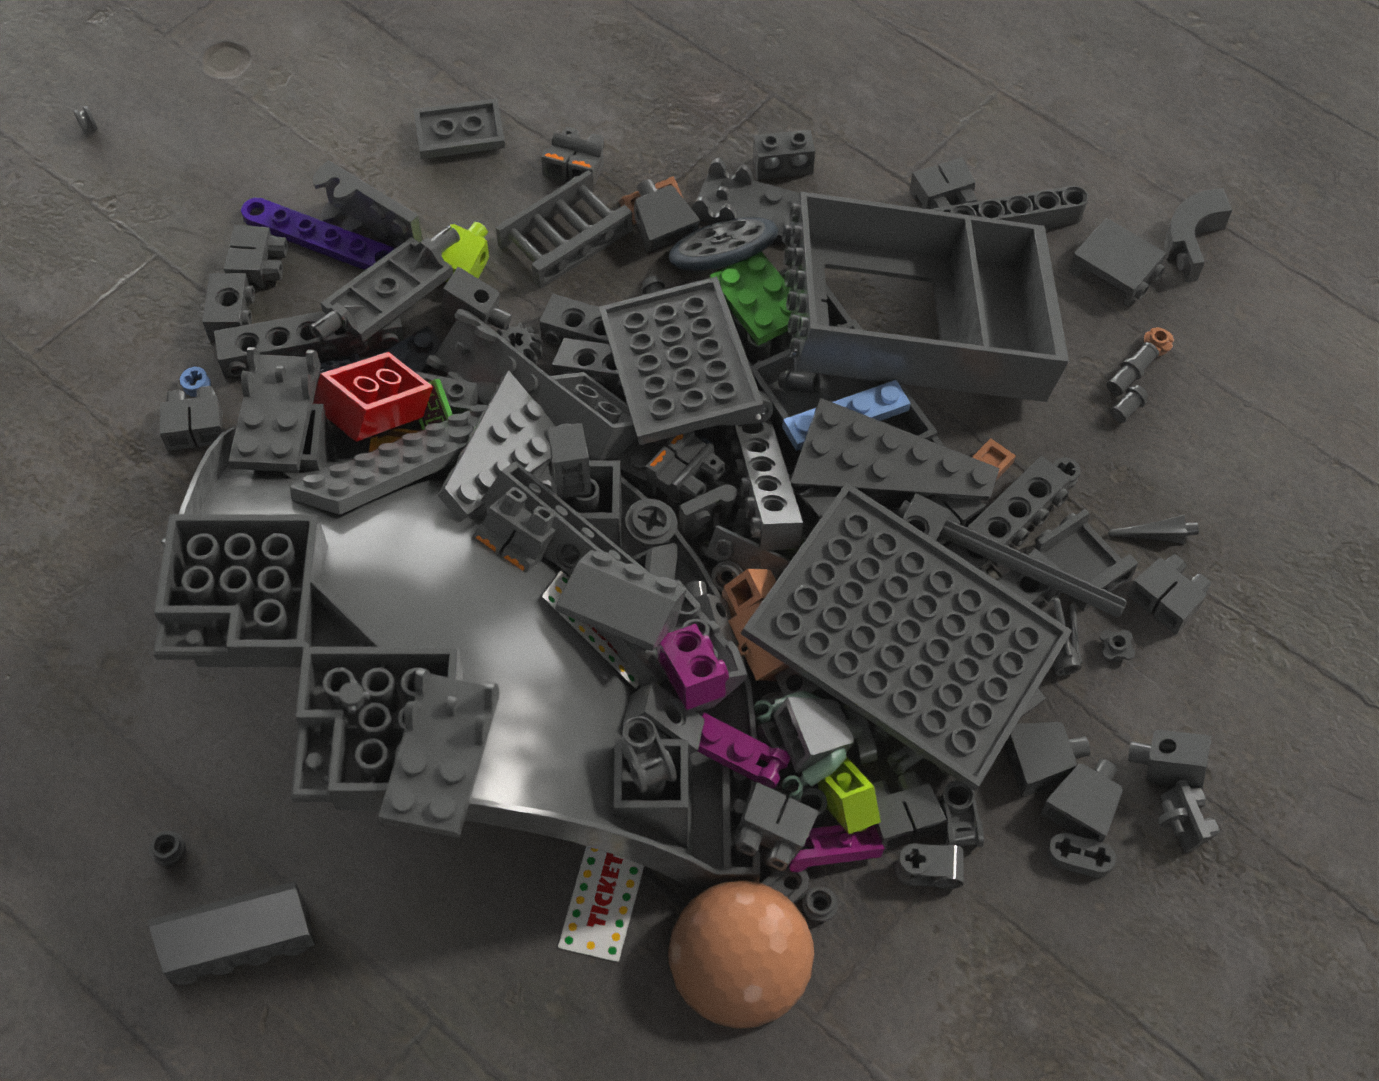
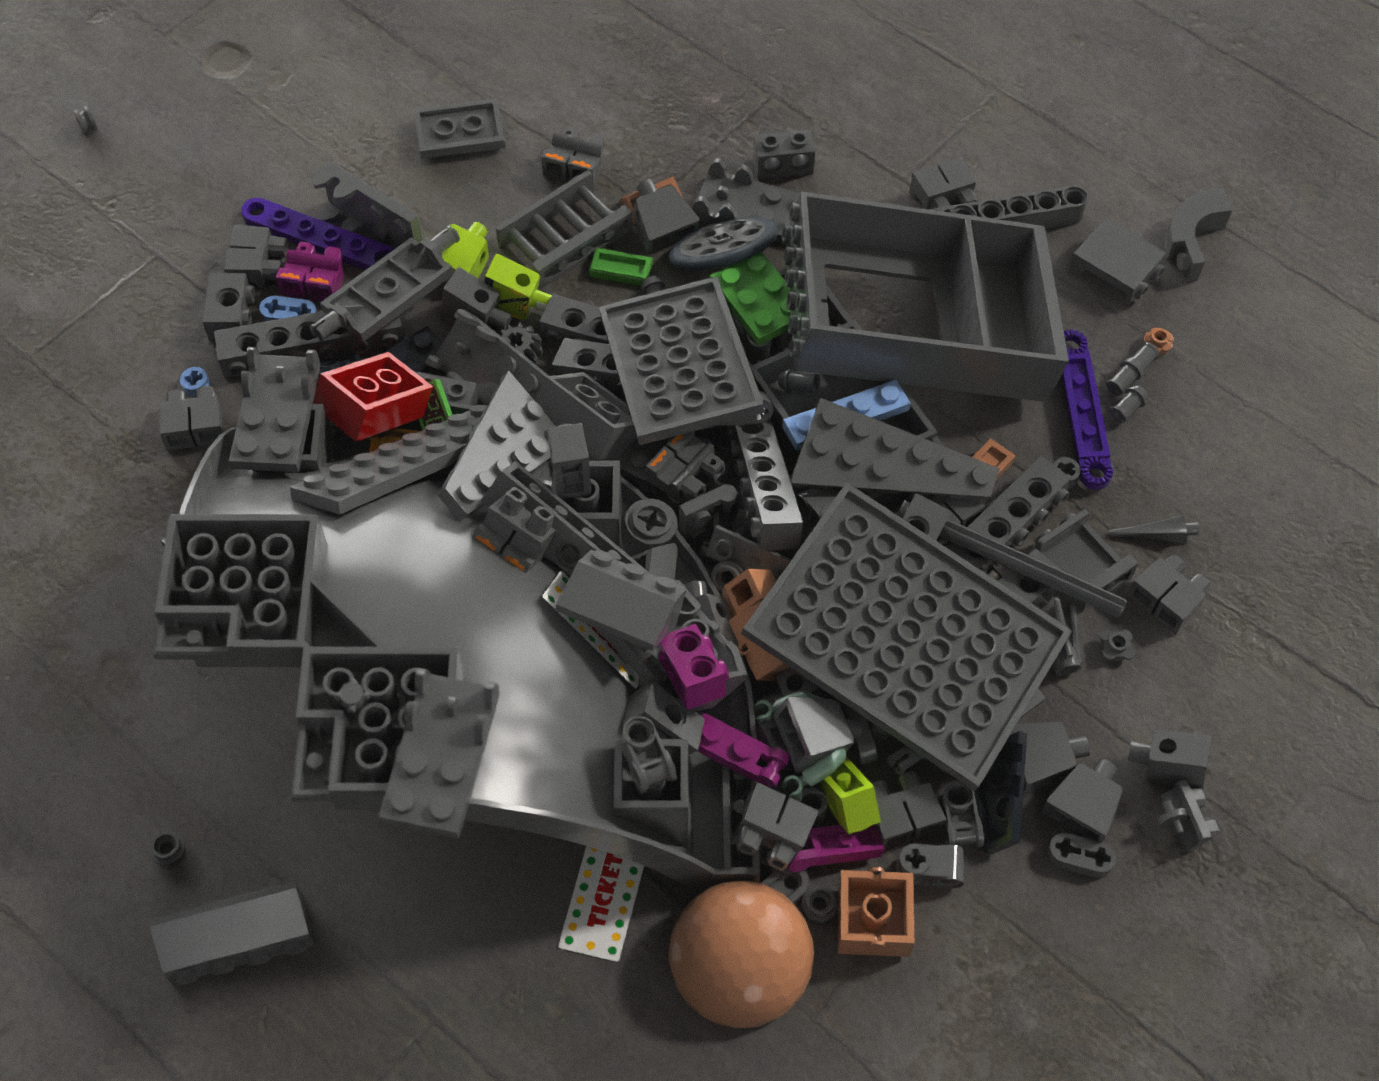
(287, 307): none -> medium blue beam
(311, 273): none -> magenta hips
(516, 287): none -> lime torso
(620, 266): none -> bright green tile
(875, 913): none -> nougat brick
(1001, 796): none -> black wing
(1085, 414): none -> dark purple plate

